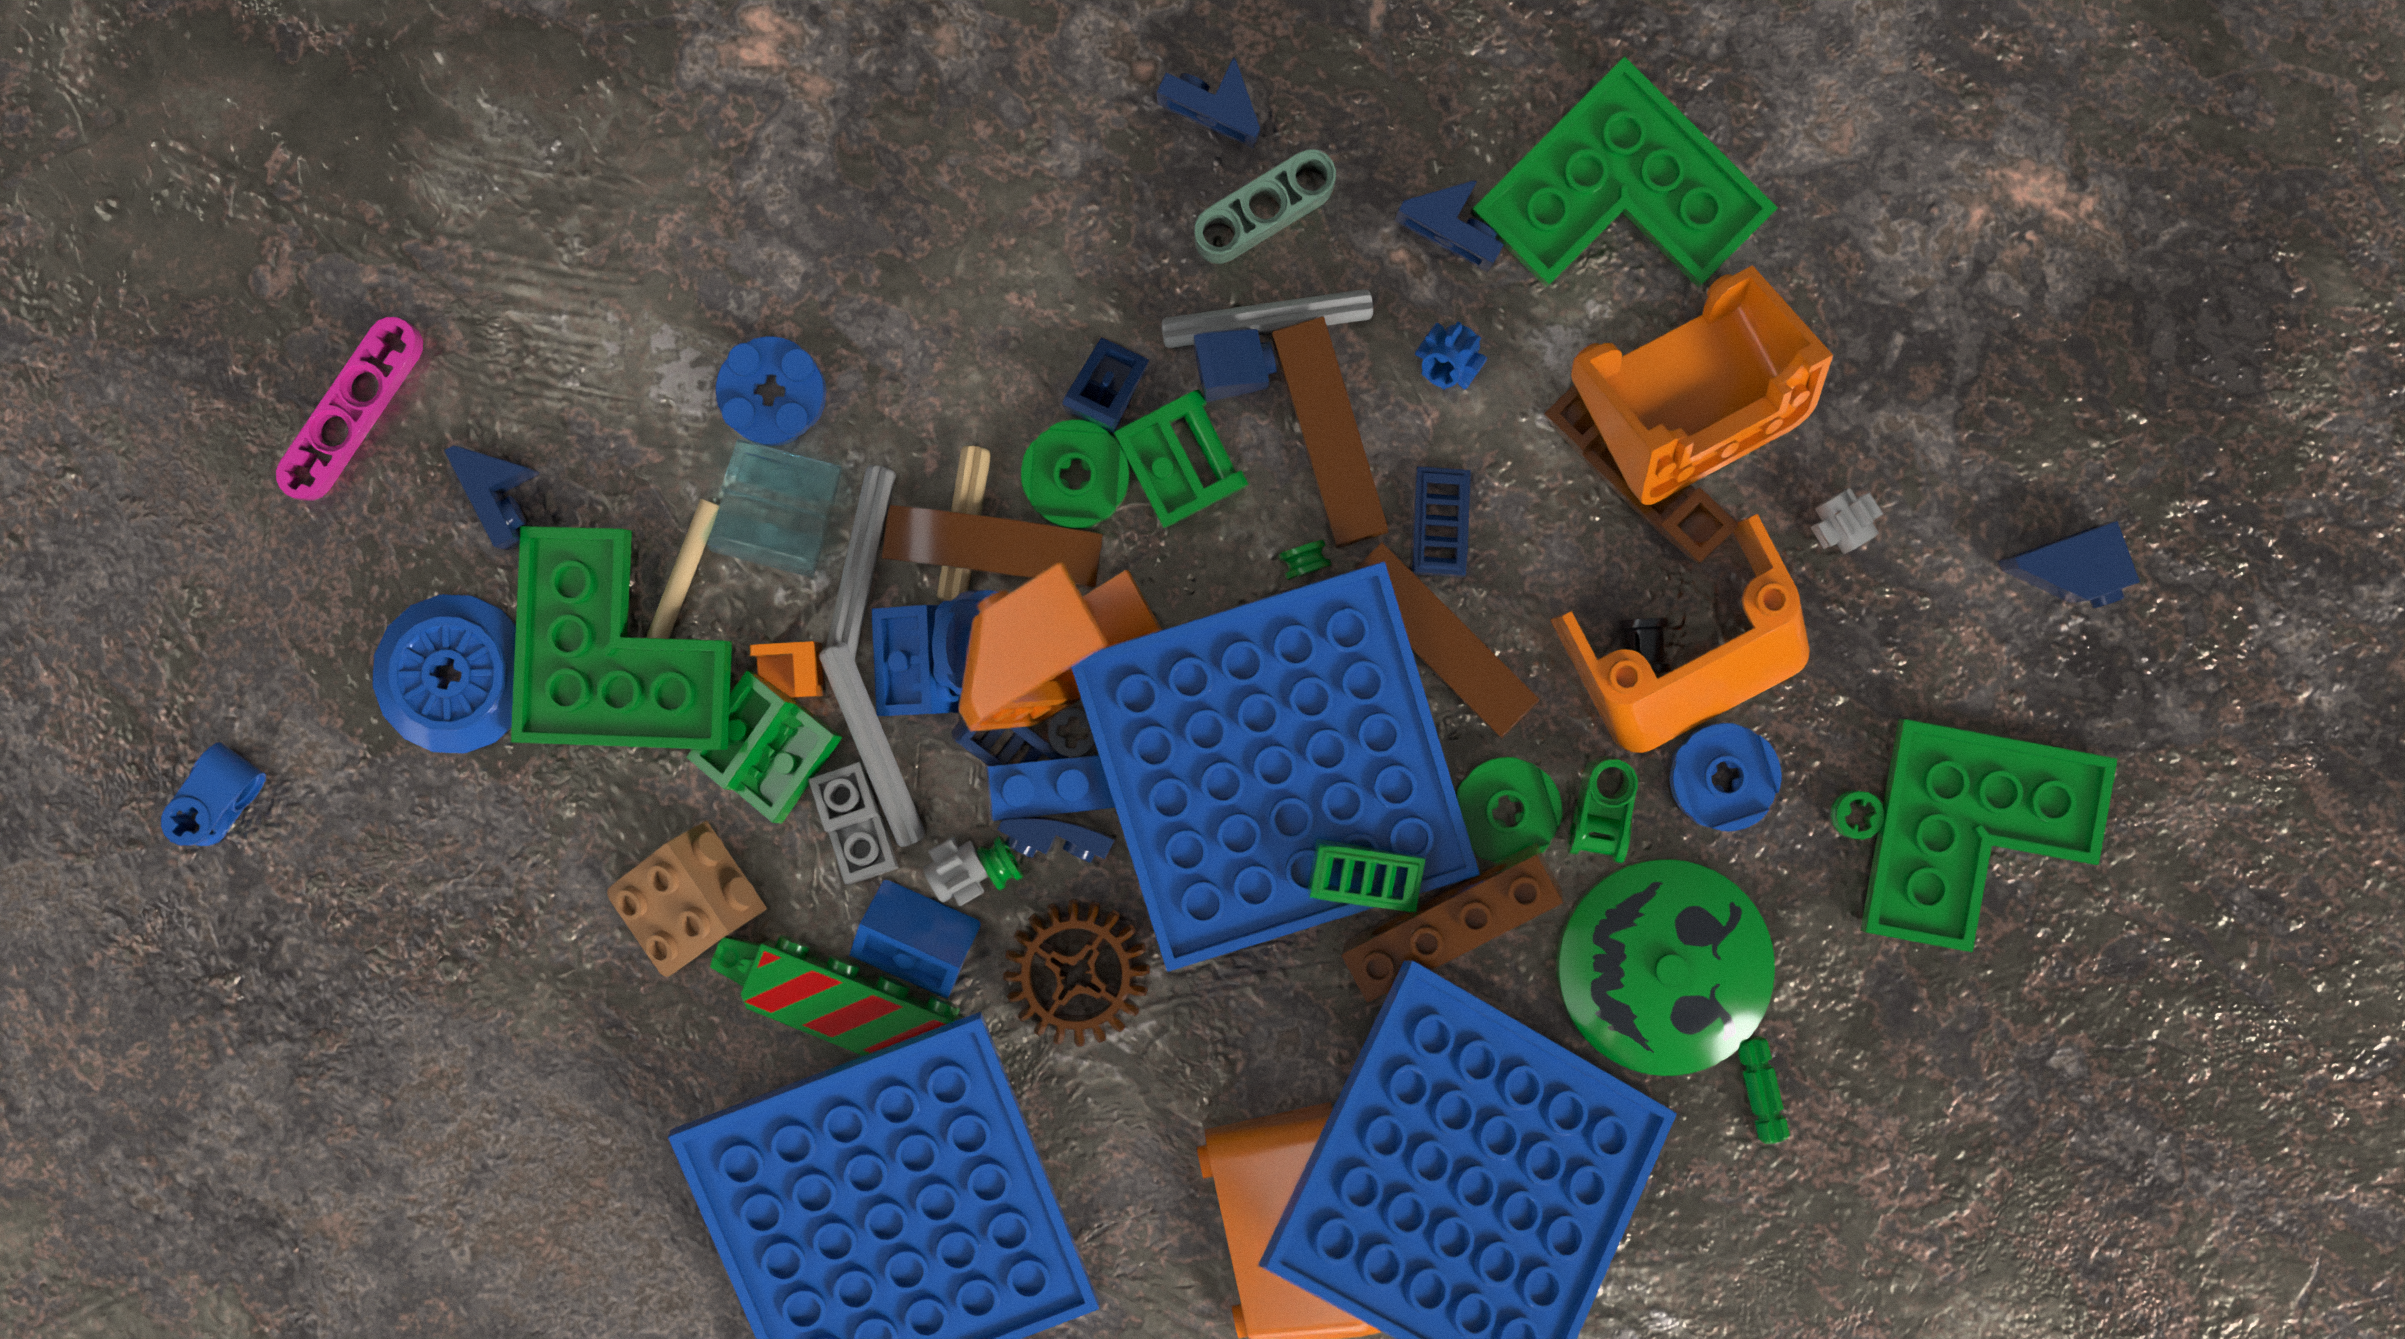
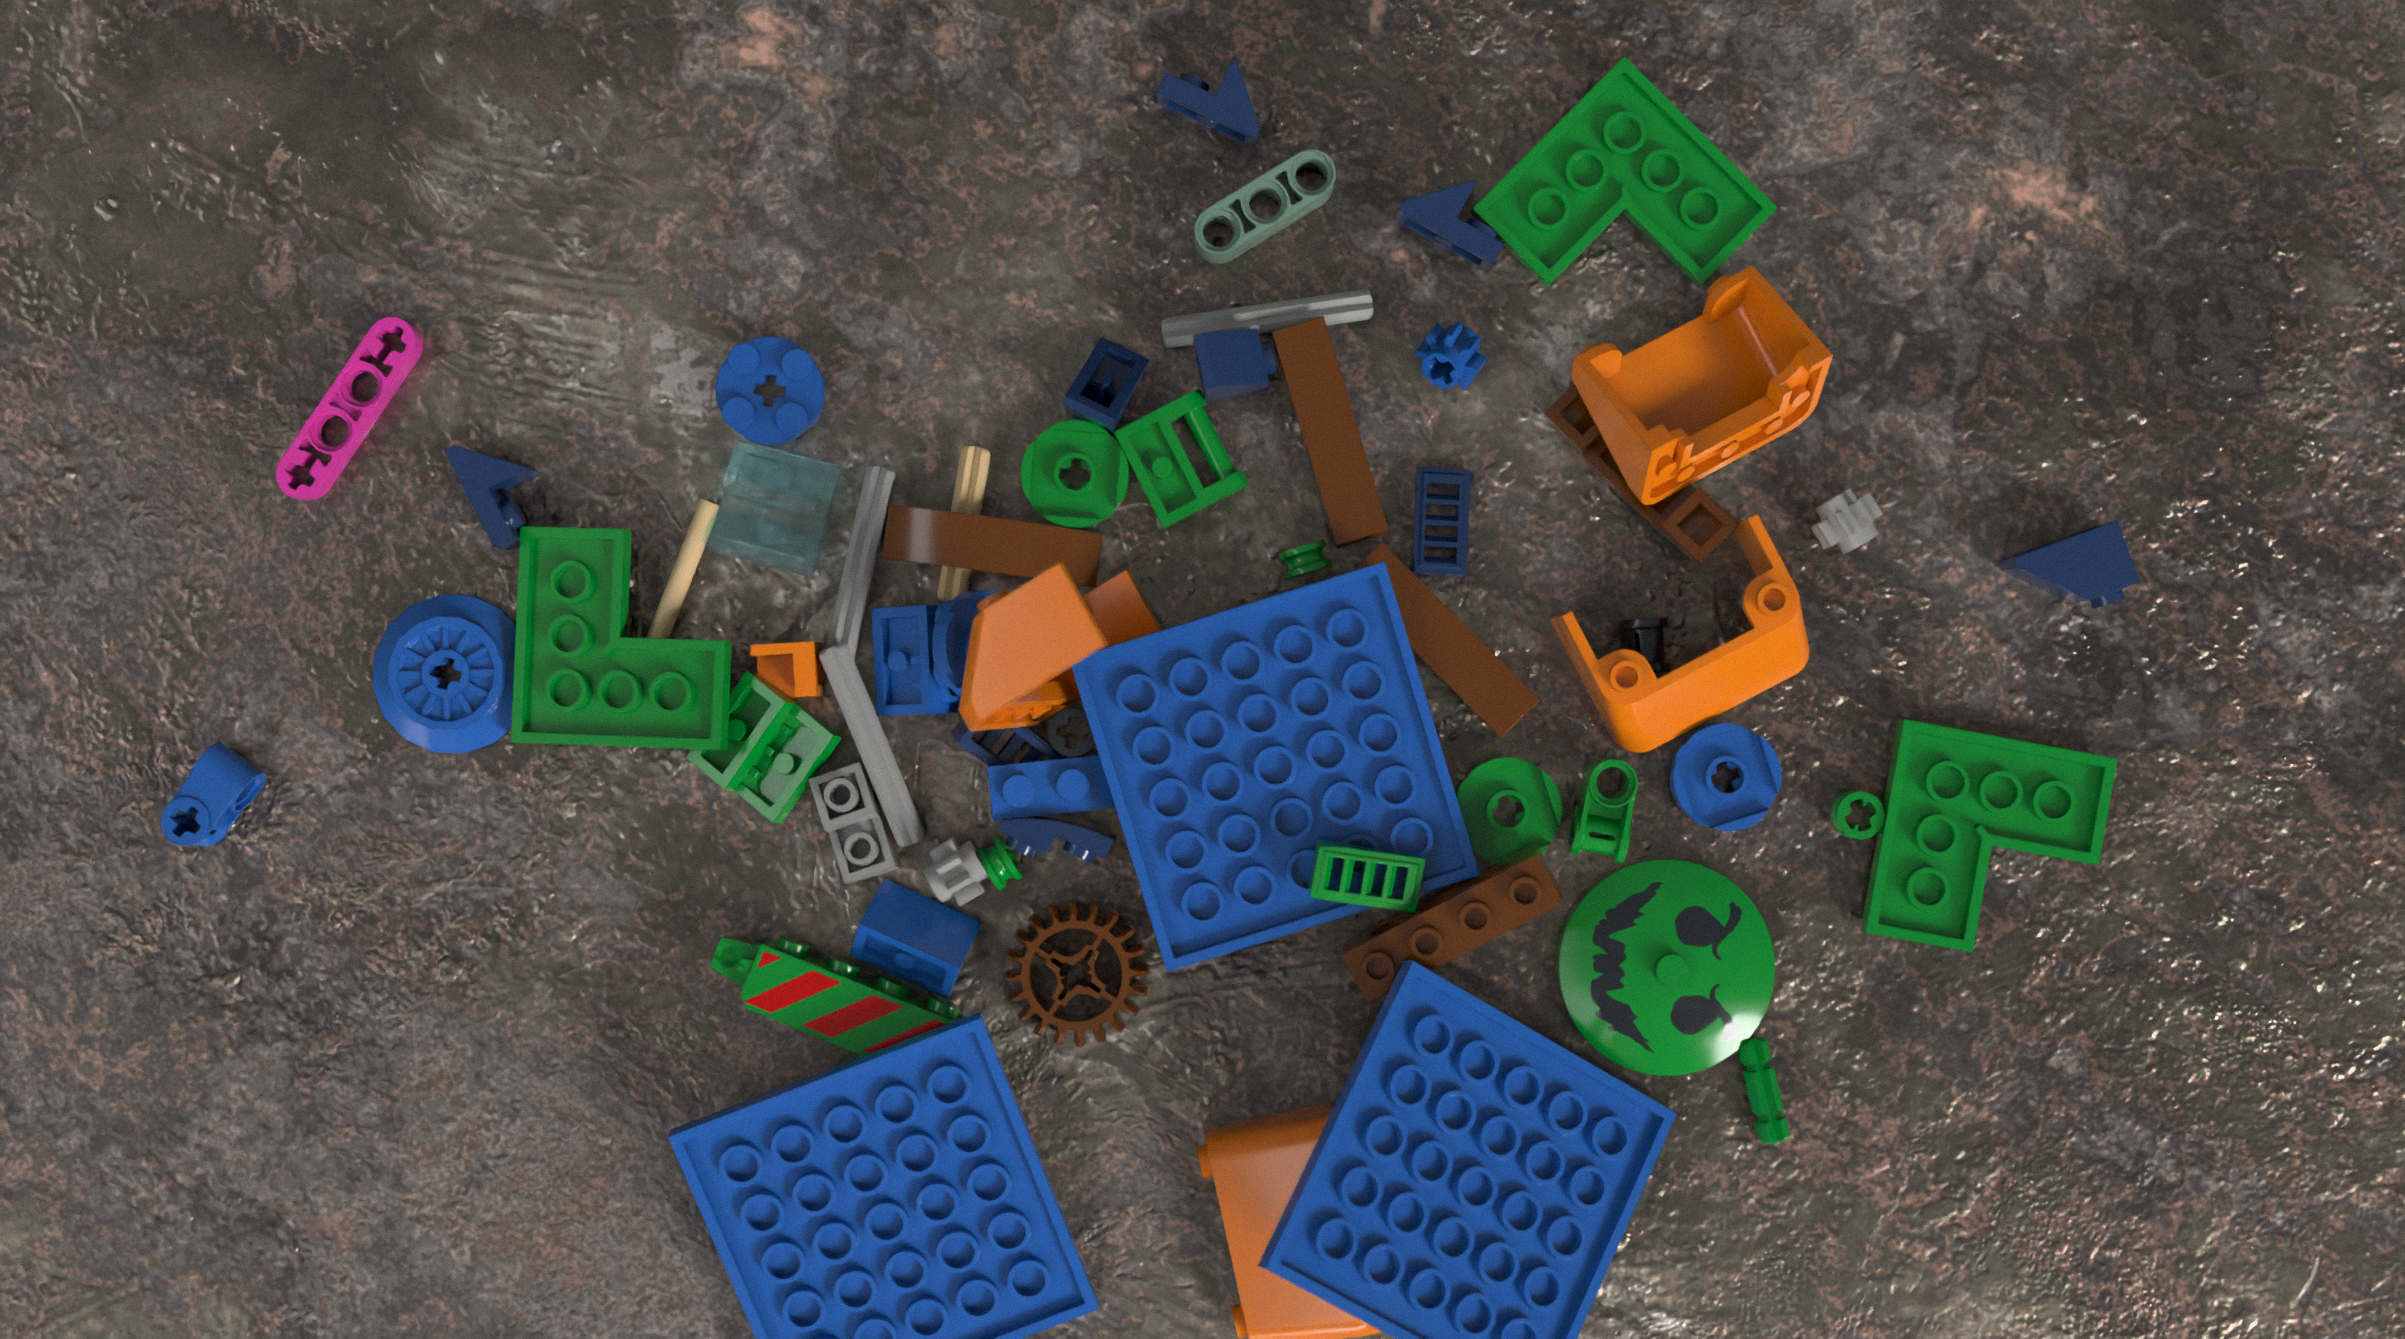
(685, 898): medium nougat bracket -> none

